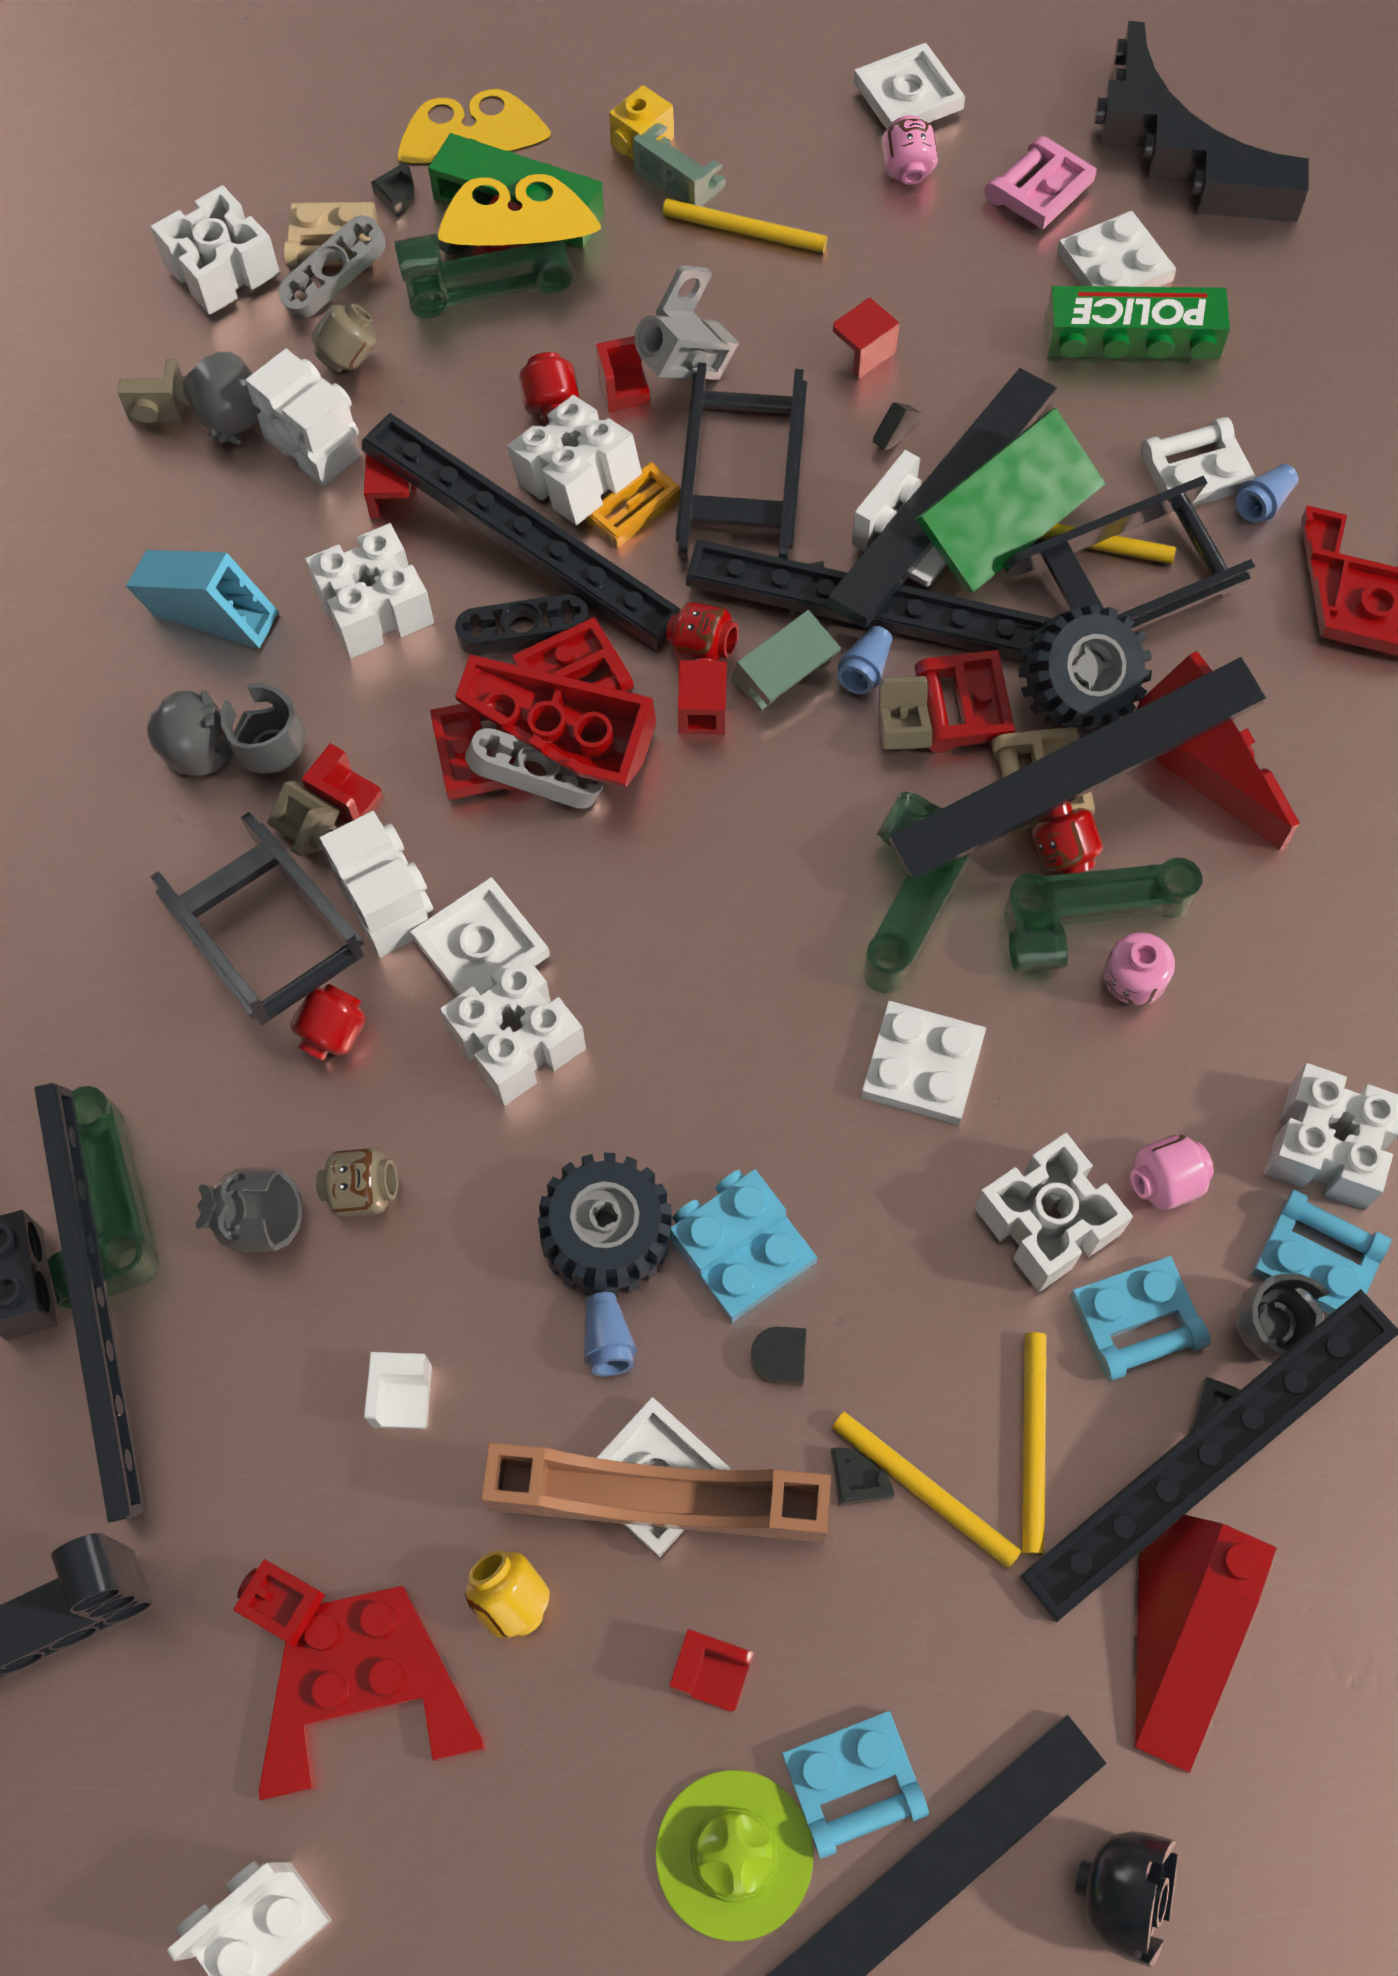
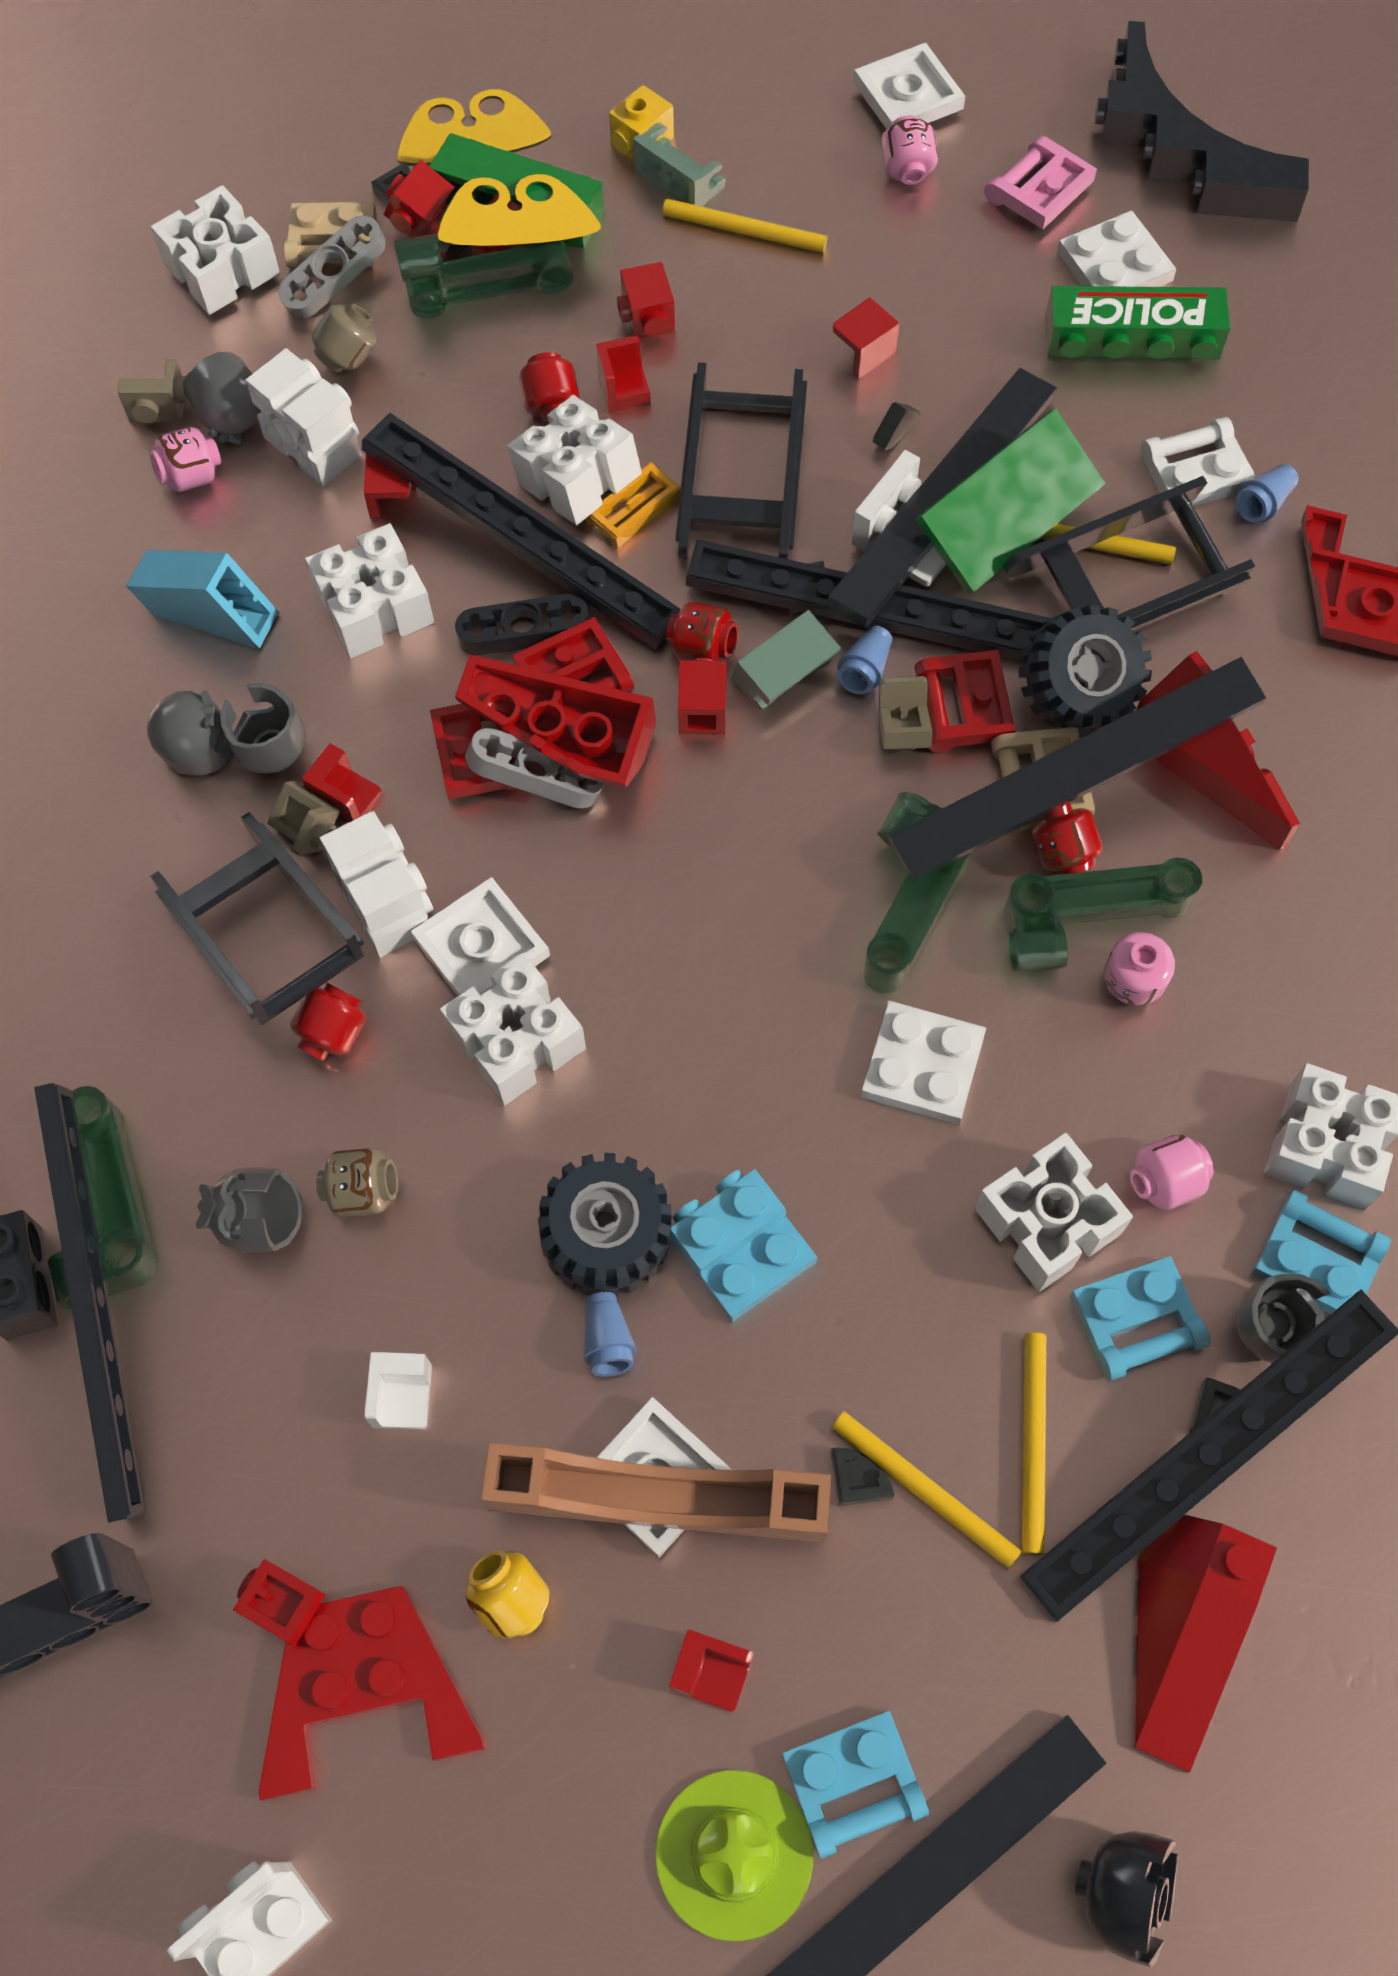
(184, 459): none -> bright pink head
(417, 199): none -> red brick
(646, 300): none -> red brick
(678, 338): light grey piece -> none
(780, 1355): pearl dark grey tile -> none

